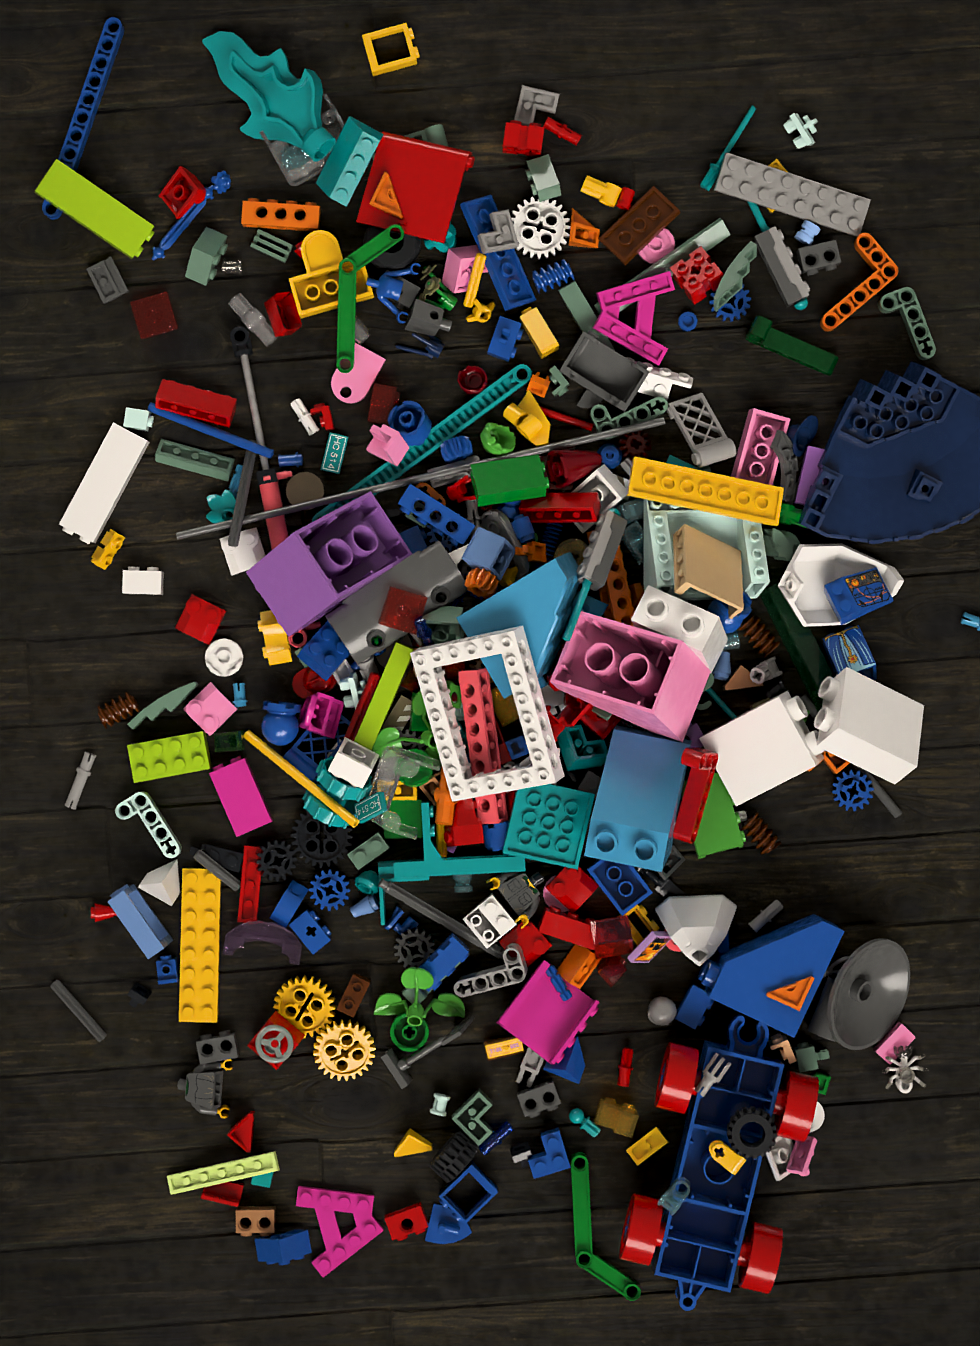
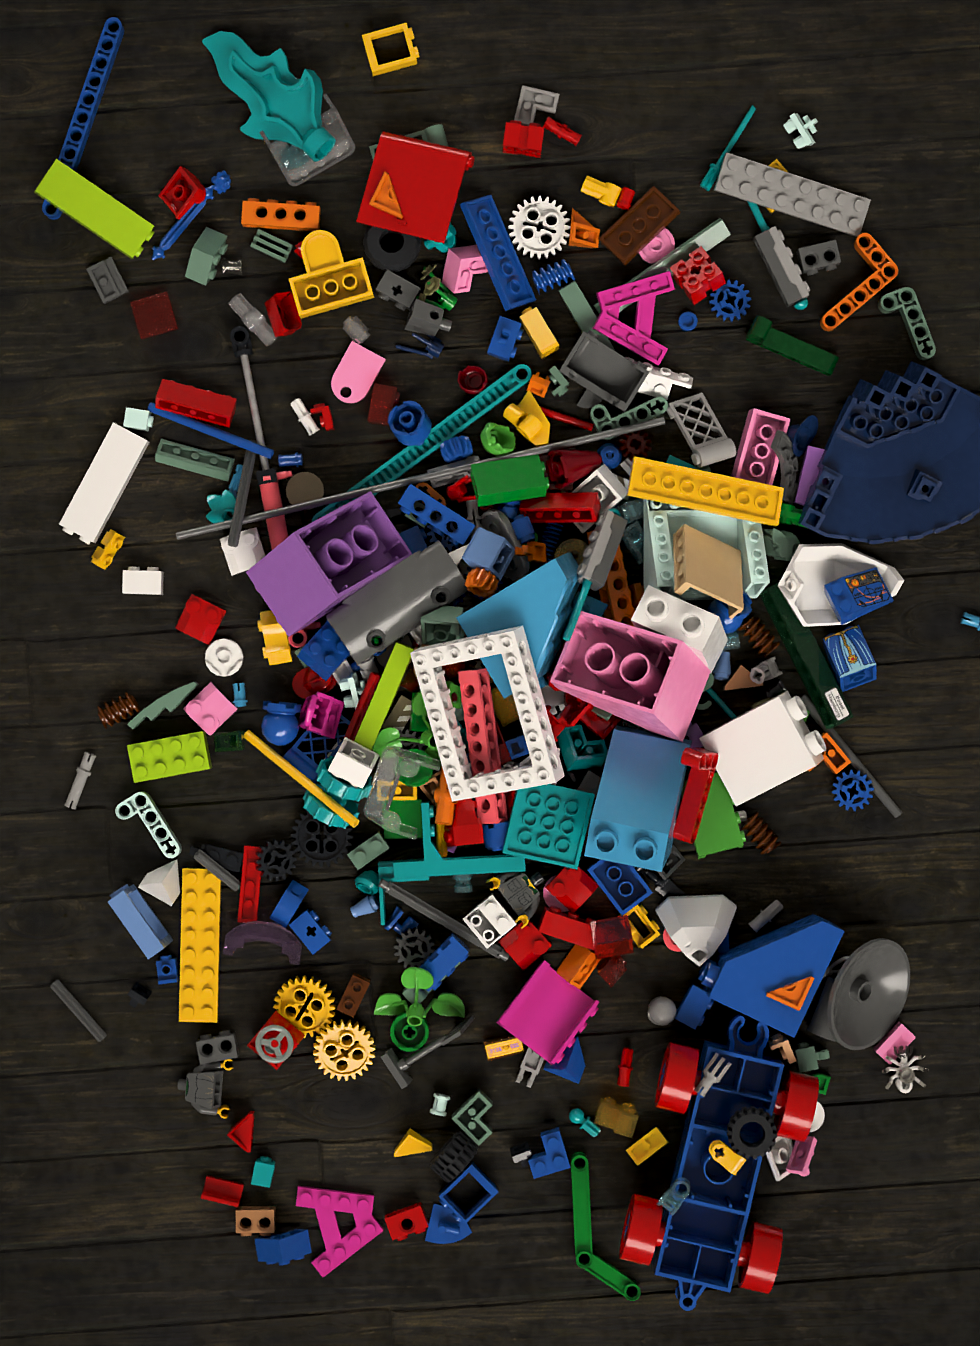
(101, 912): red cone -> none
(223, 1172): yellowish green tile -> none
(240, 796): dark pink brick -> none
(321, 886): blue gear -> none
(334, 453): teal tile -> none
(347, 292): green piece -> none
(348, 160): teal slope -> none
(370, 807): teal tile -> none
(387, 444): bright pink panel -> none
(391, 288): blue piece -> none
(402, 609): clear red plate -> none
(423, 632): clear blue axle -> none
(474, 280): yellow axle -> none
(478, 310): yellow piece -> none
(489, 974): light grey beam -> none
(496, 1138): clear blue pin -> none
(503, 235): light grey tile -> none
(508, 577): yellow piece -> none
(536, 1093): dark grey brick -> none
(543, 177): sand green brick -> none
(558, 983): blue axle -> none
(649, 947): tile -> none
(733, 278): sand green slope -> none
(807, 233): light blue wheel -> none
(869, 725): white brick -> none

